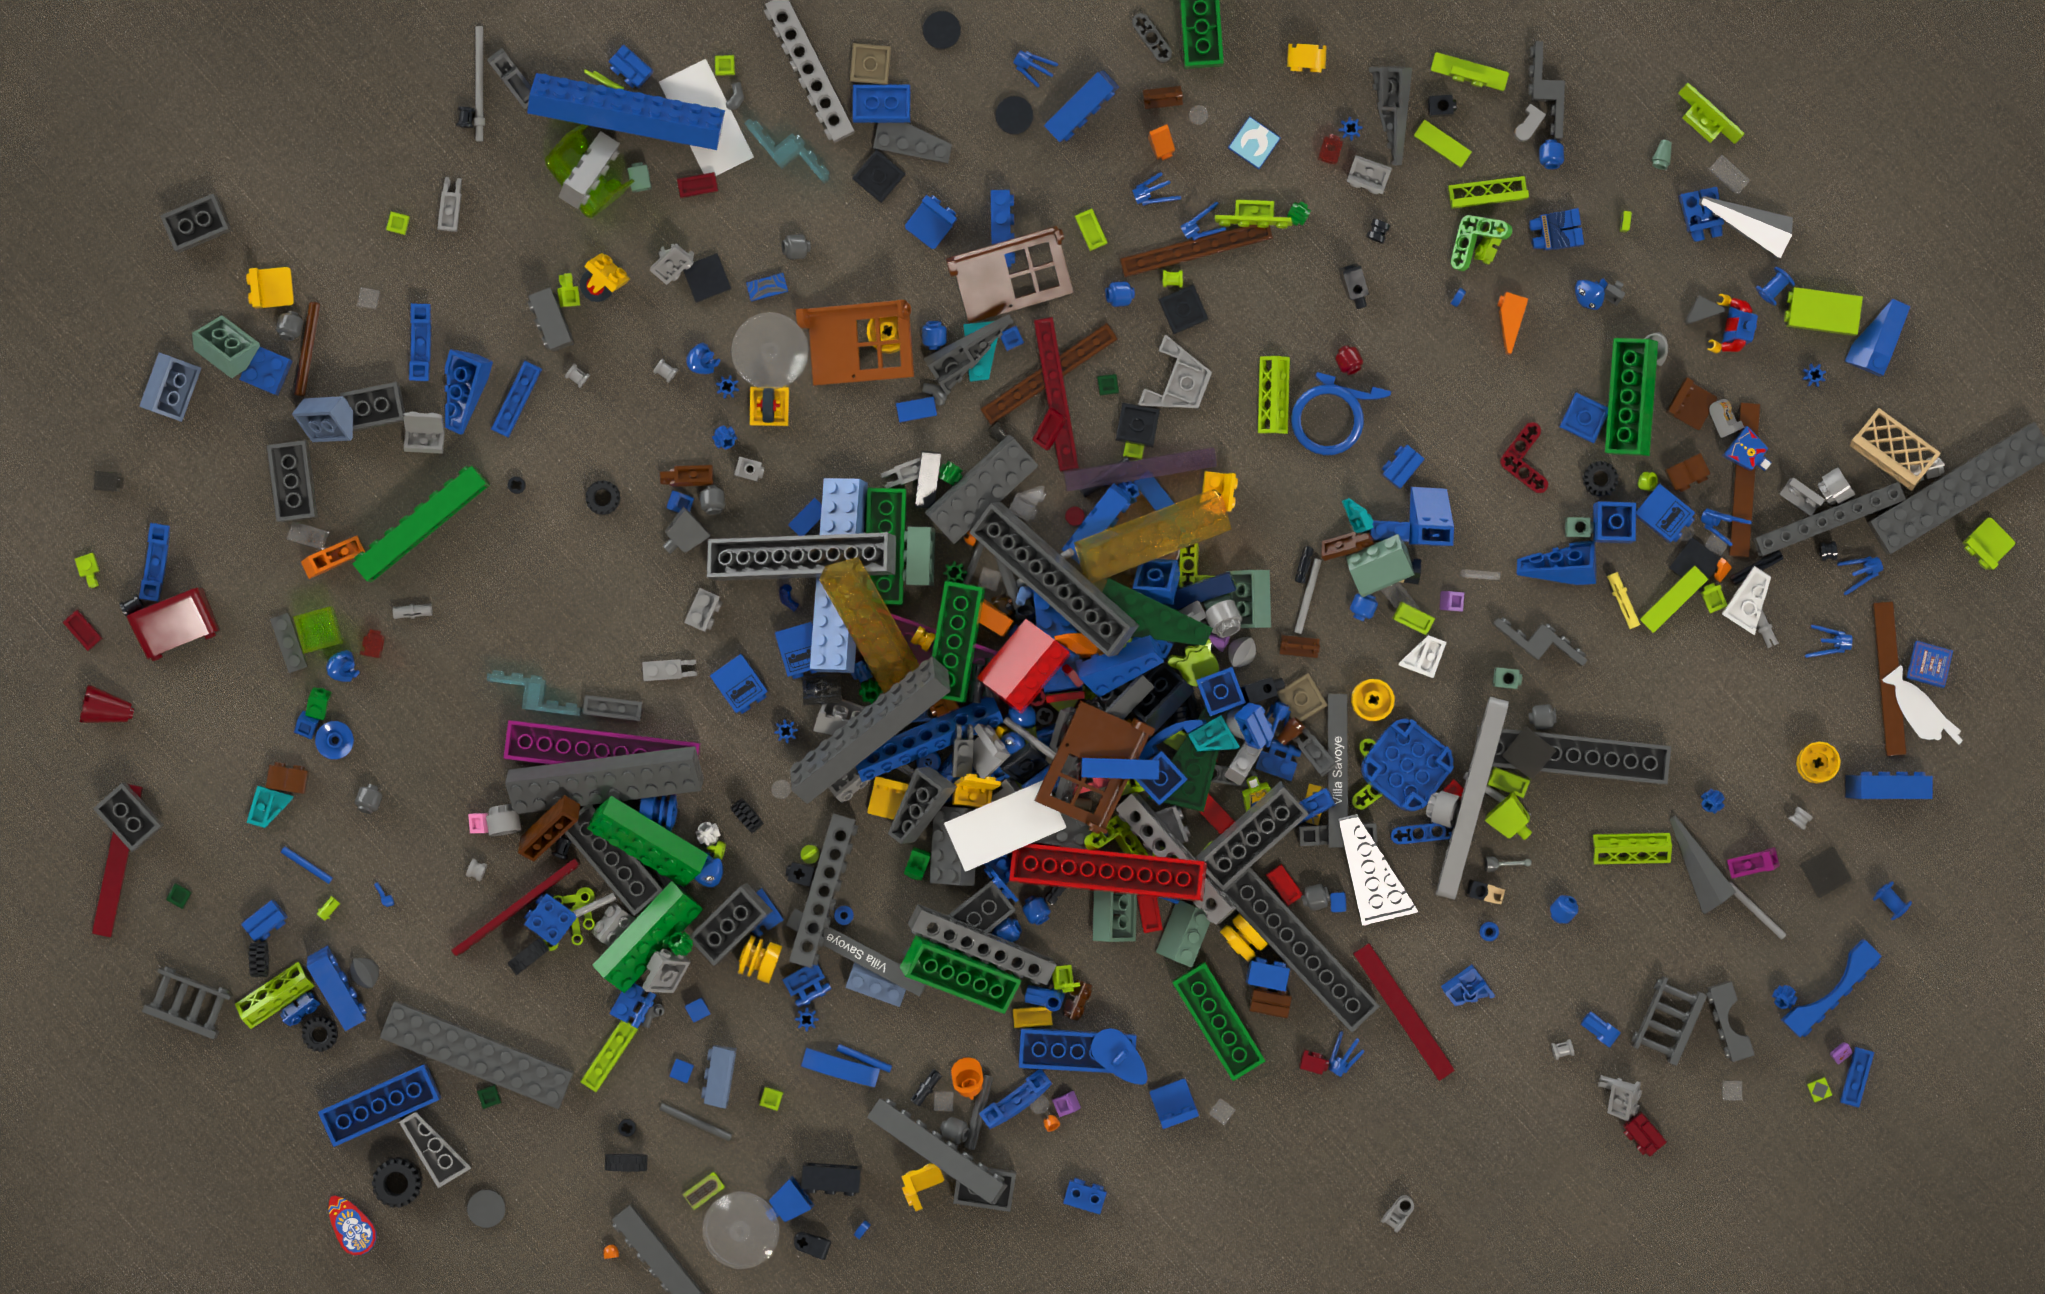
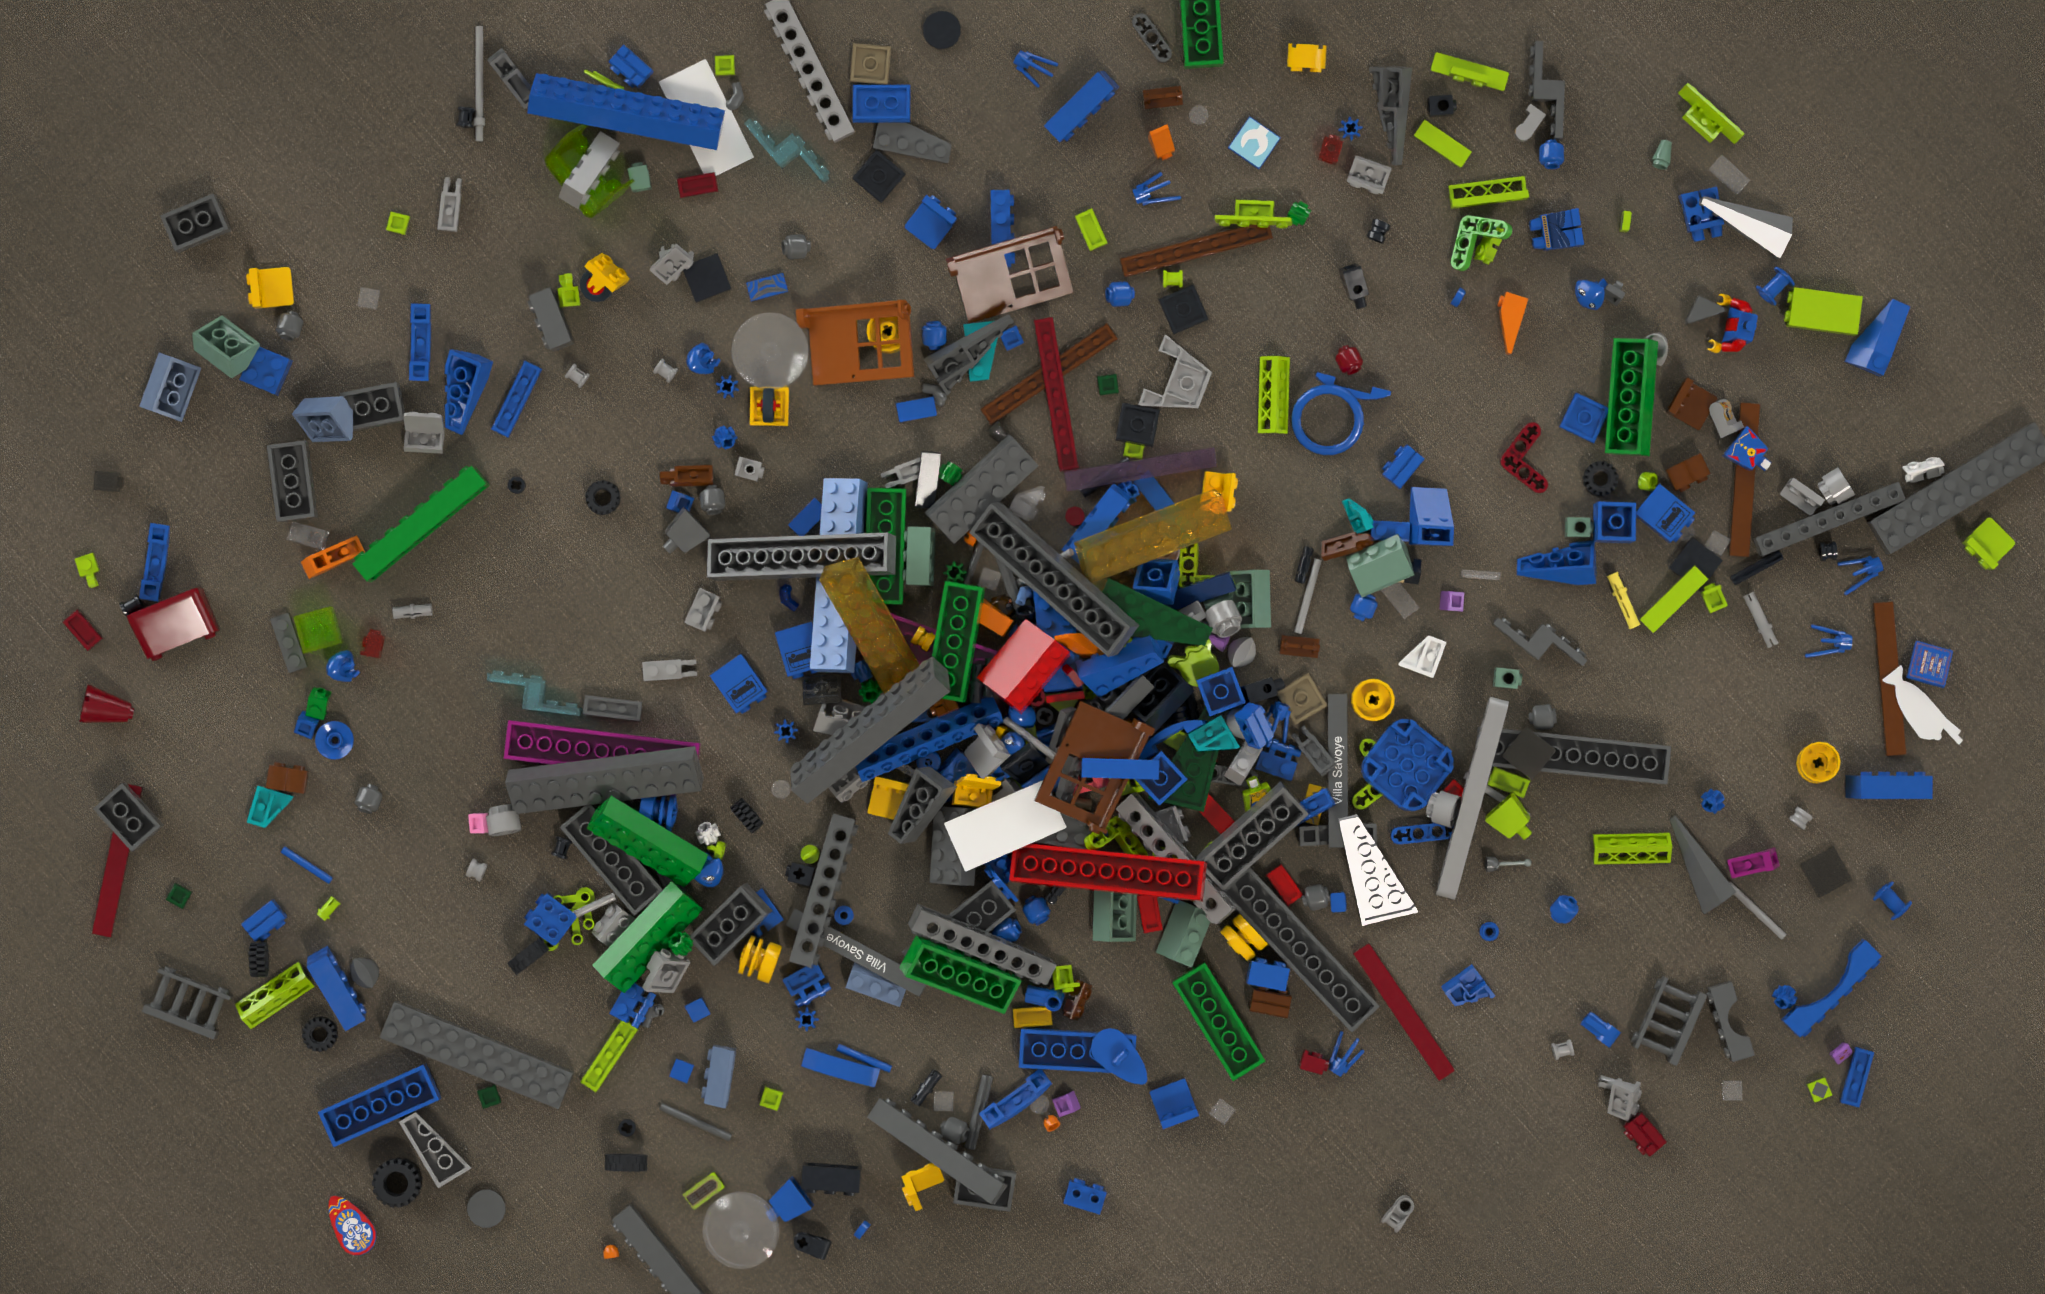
(307, 348): reddish brown axle -> none
(307, 1004): blue hinge -> none
(386, 900): blue hand -> none
(516, 907): dark red tile -> none
(549, 828): reddish brown brick -> none
(917, 863): green bracket -> none
(962, 752): dark grey hinge -> none
(967, 1077): orange piece -> none
(1014, 115): black tile -> none
(1049, 429): dark red tile -> none
(1191, 227): blue plant -> none
(1291, 730): reddish brown cone -> none
(1413, 618): lime tile -> none
(1485, 892): leg -> none
(1713, 518): blue plant -> none
(1724, 568): orange tile -> none
(1748, 600): white wing -> none
(1808, 376): blue gear -> none
(1885, 462): tan fence -> none

